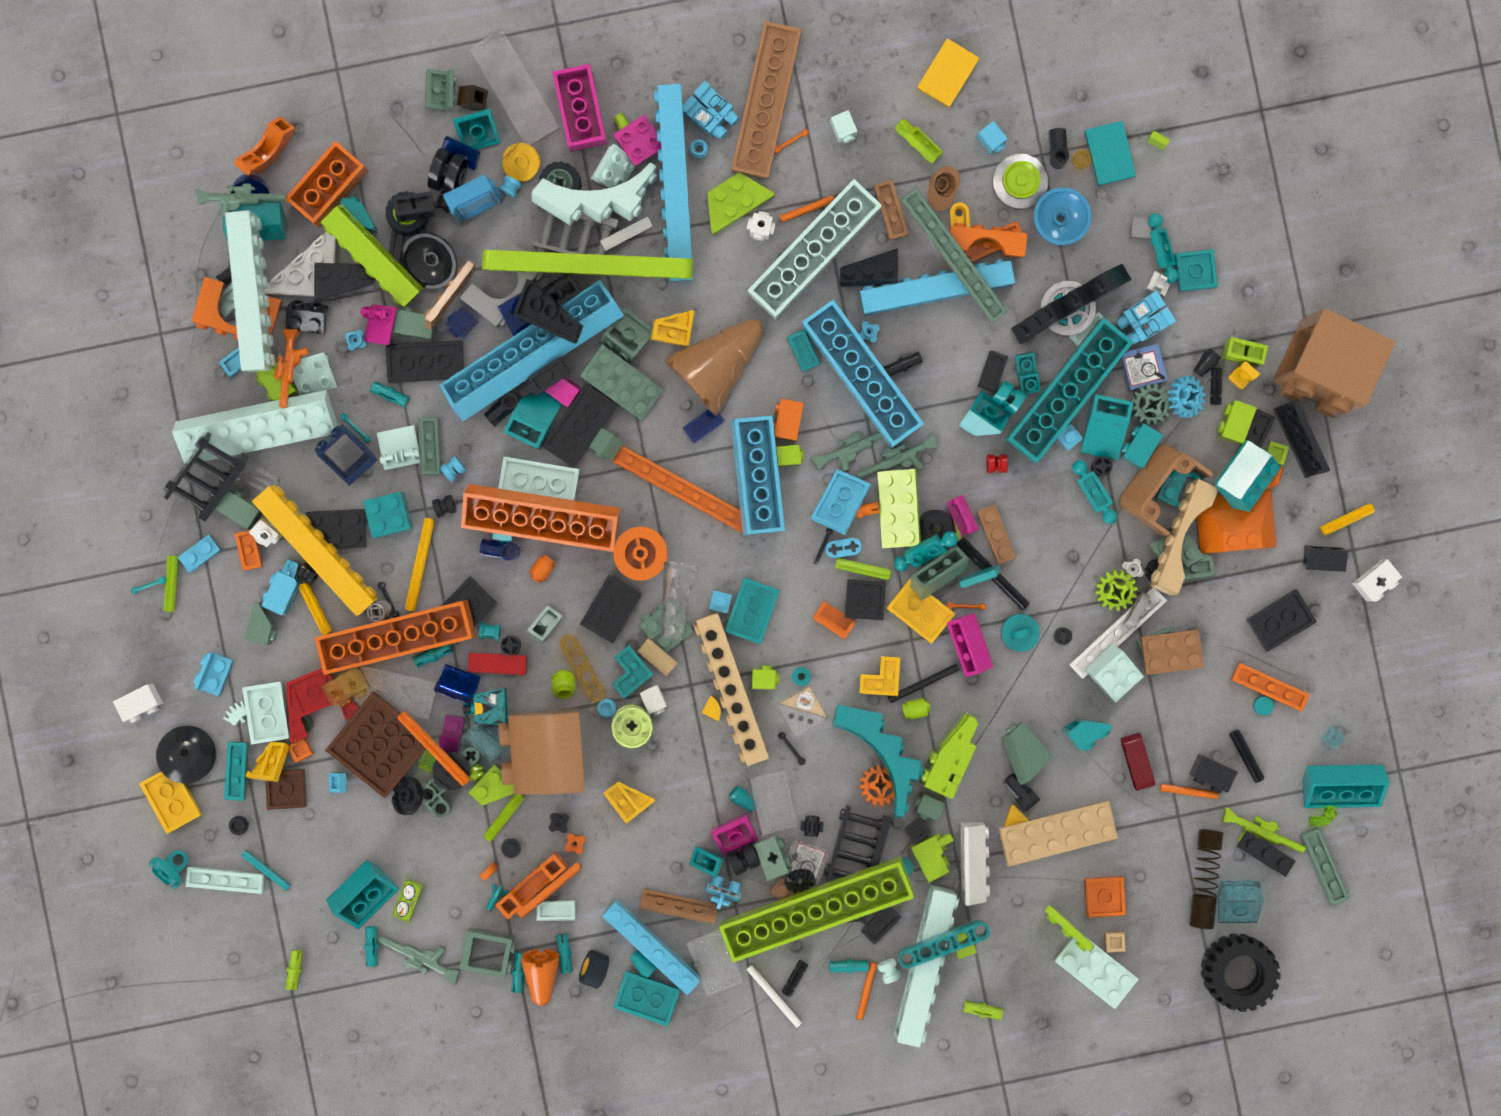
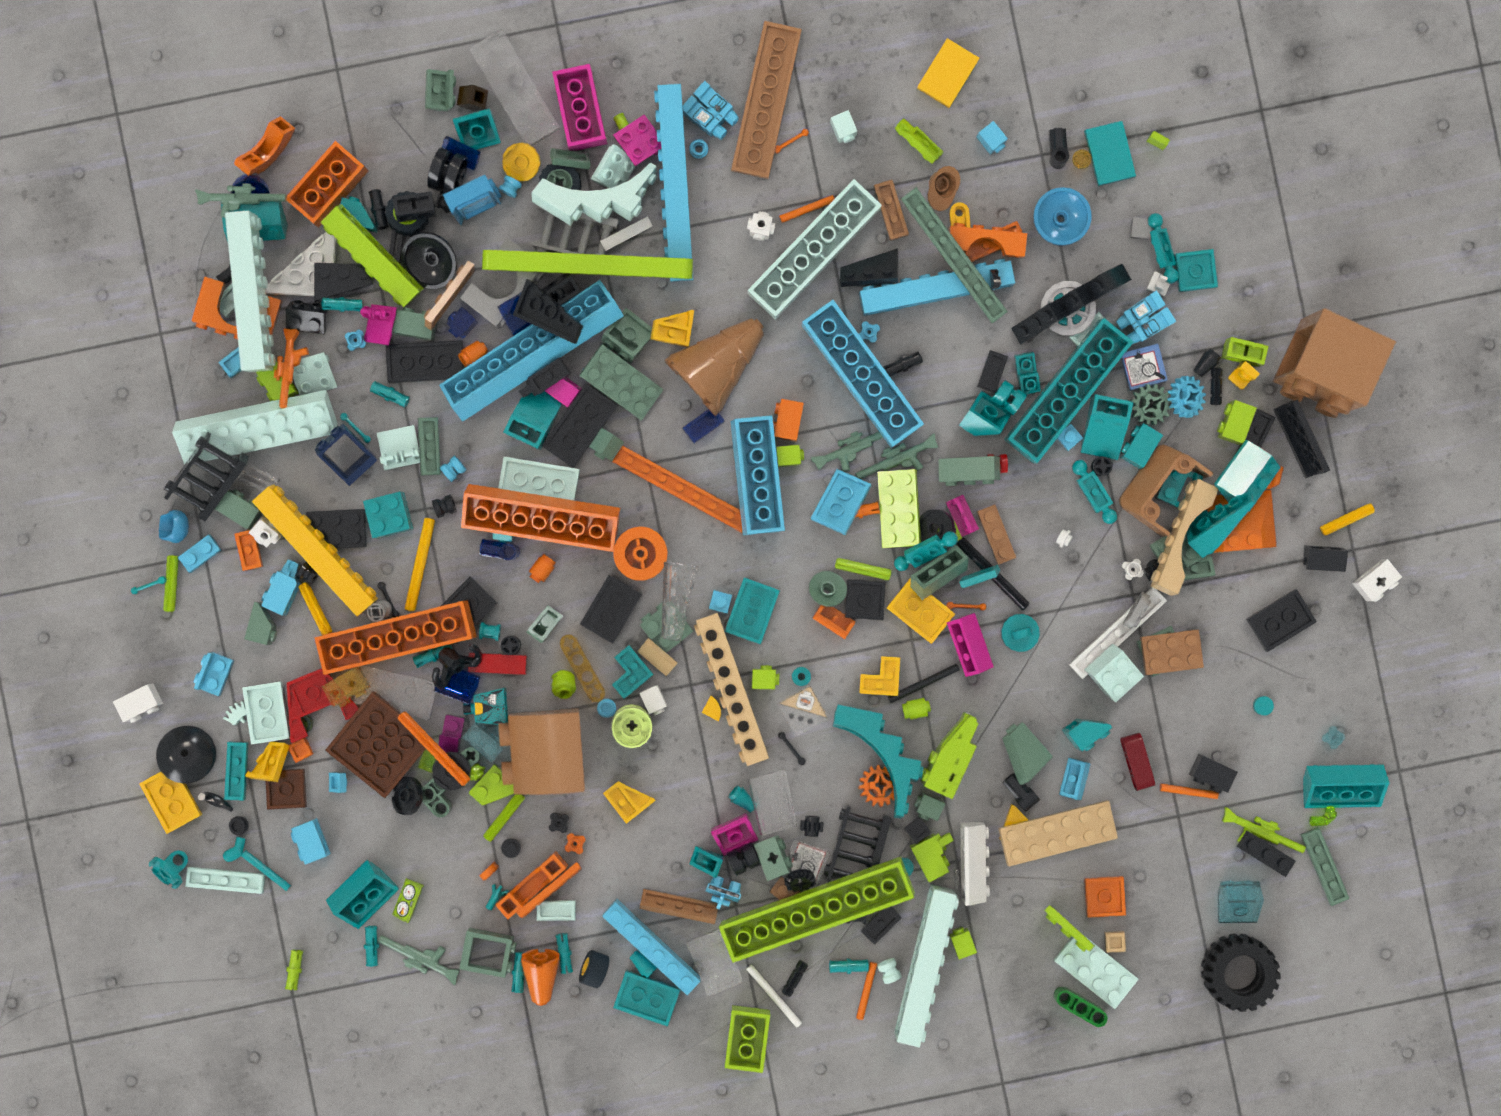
(173, 526): none -> dark azure hair
(214, 800): none -> black bar
(236, 851): none -> teal arm
(310, 841): none -> medium azure brick
(341, 304): none -> teal pin
(378, 209): none -> black pin
(453, 664): none -> black piece
(472, 353): none -> orange brick
(501, 410): black piece -> none
(570, 158): none -> sand green tile
(734, 200): lime wing -> none
(747, 1039): none -> lime brick
(803, 350): teal tile -> none
(827, 581): none -> sand green dish
(828, 531): black hinge -> none
(843, 553): medium azure beam -> none
(953, 945): teal beam -> none
(969, 470): none -> sand green brick
(982, 1010): lime pin -> none
(995, 279): none -> black tile
(1020, 181): piece -> none
(1064, 538): none -> white plate
(1068, 637): black bush -> none
(1074, 779): none -> medium azure slope
(1087, 1013): none -> green beam
(1122, 586): lime gear -> none
(1204, 906): dark brown piece -> none
(1213, 527): none -> teal wedge
(1247, 756): black axle -> none
(1270, 687): orange plate -> none
(1278, 451): lime plate -> none

